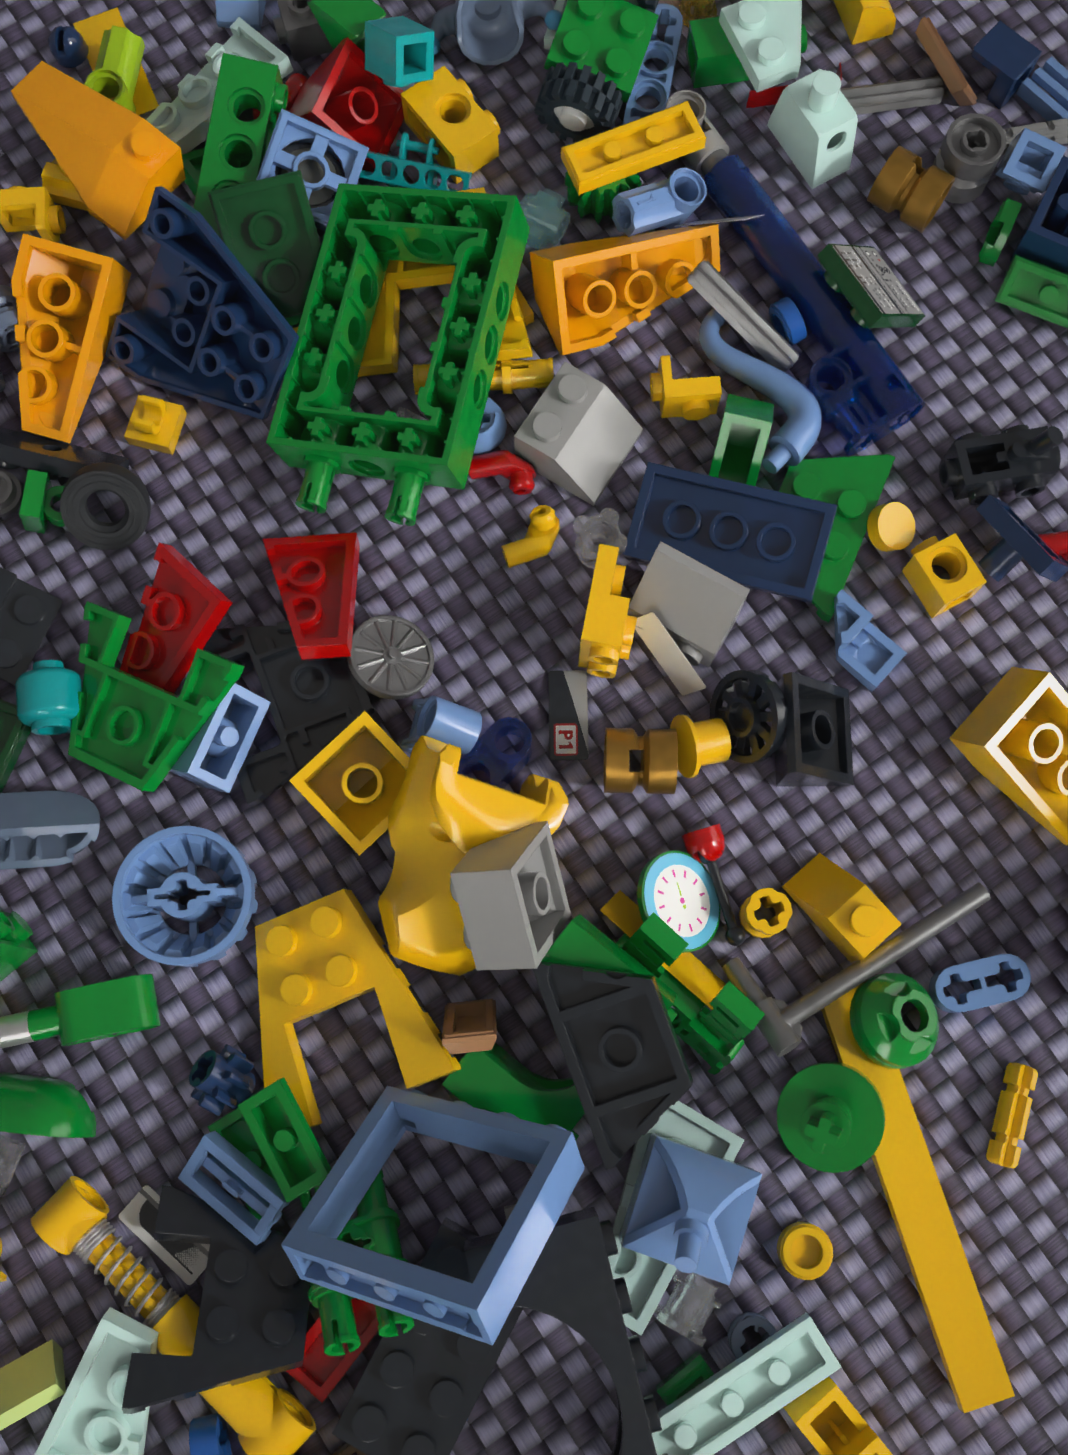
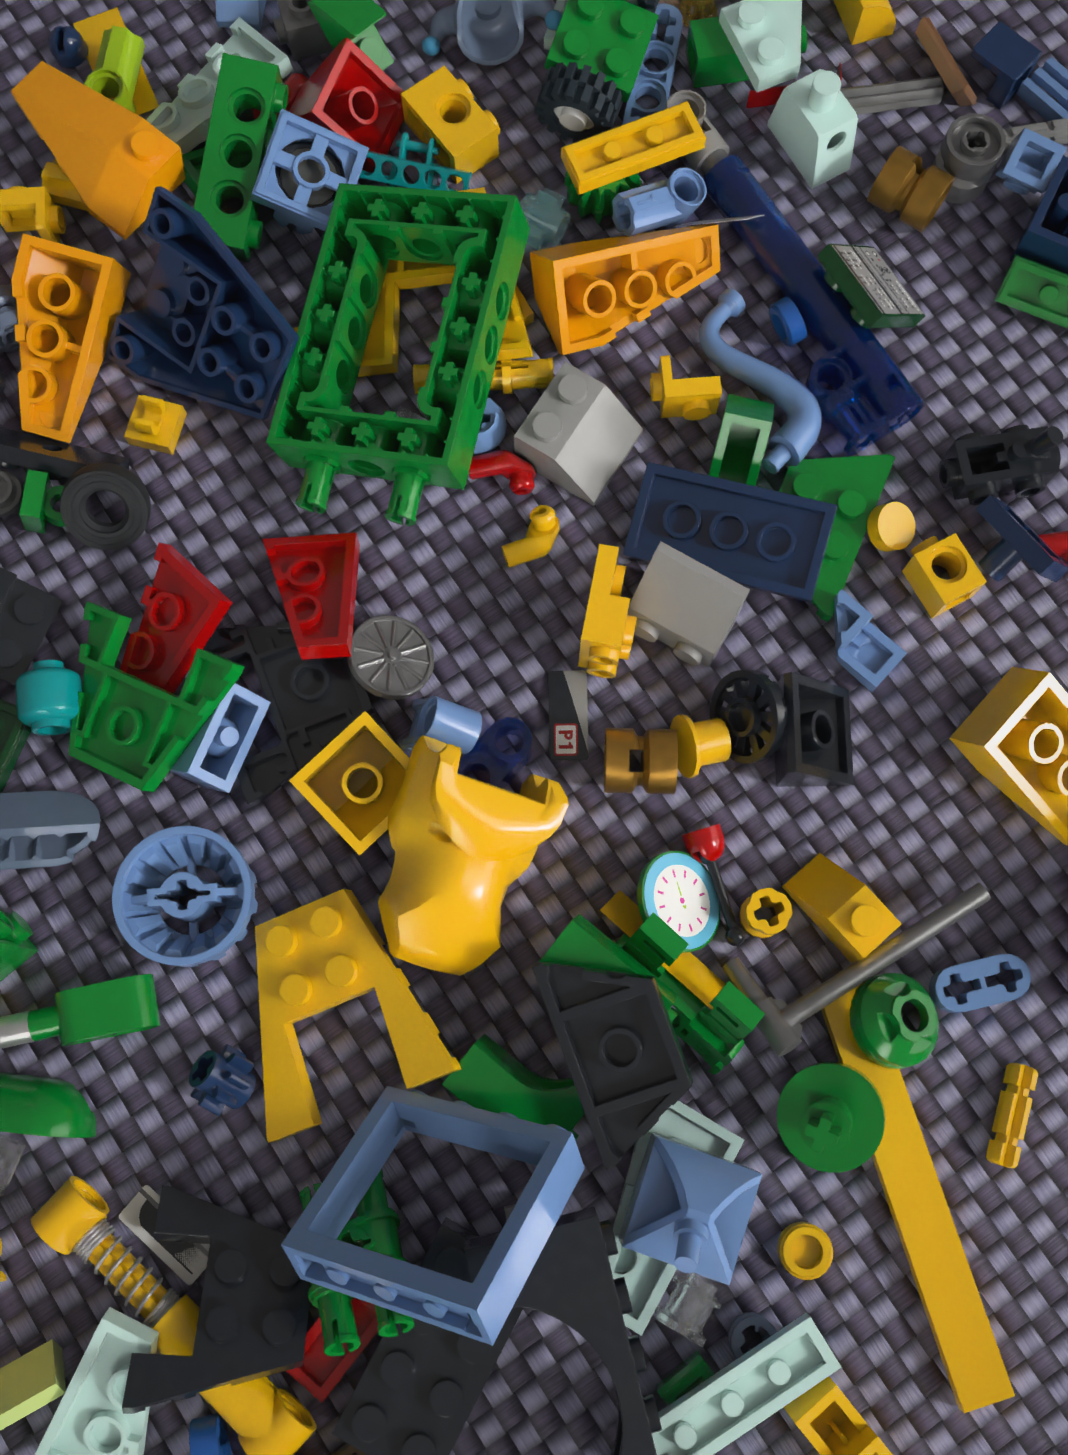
(239, 1178): medium blue tile -> none
(272, 237): dark green tile -> none
(277, 1139): green slope -> none
(399, 50): teal brick -> none
(470, 1026): medium nougat tile -> none
(511, 899): light grey slope -> none
(597, 529): clear brick -> none
(668, 654): white sticker -> none
(742, 316): flat silver axle -> none
(999, 231): green tile -> none

